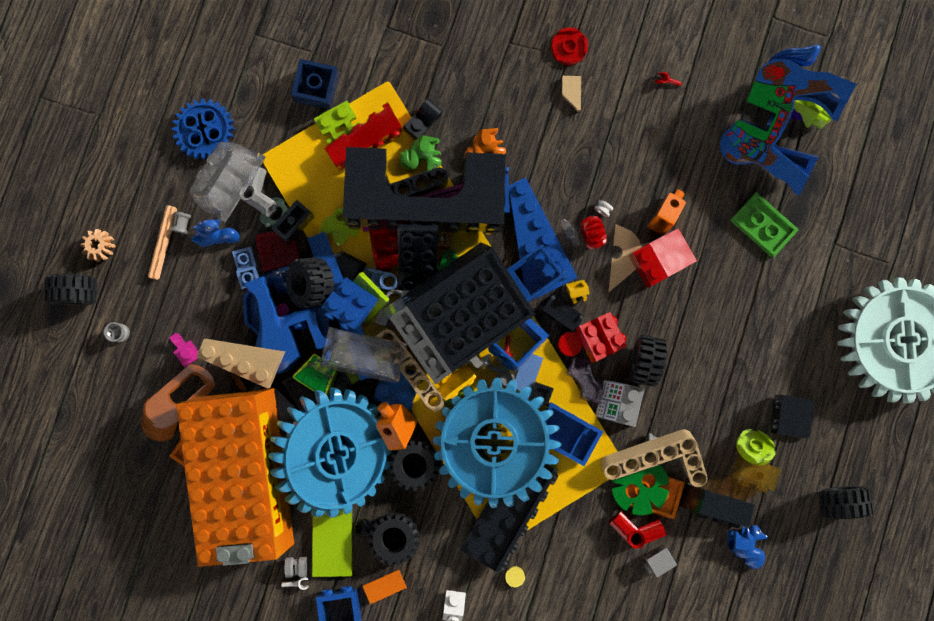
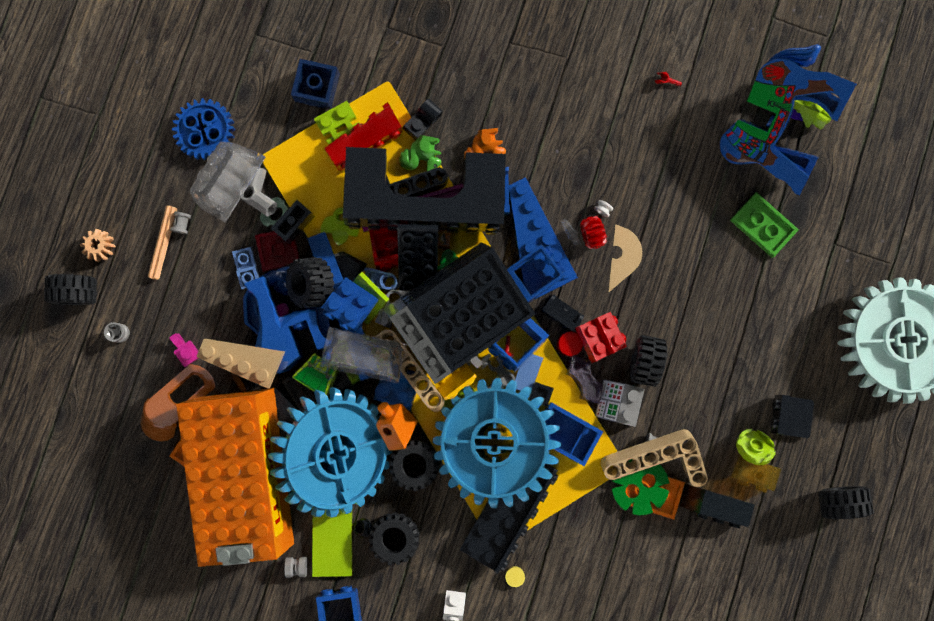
(209, 233): blue animal -> none
(296, 583): white hand -> none
(384, 586): orange tile -> none
(569, 46): red tile -> none
(572, 91): tan tile -> none
(577, 289): yellow tile -> none
(647, 532): red piece -> none
(659, 561): light grey brick -> none
(662, 258): slope -> none
(667, 212): orange torso -> none
(744, 545): blue animal -> none

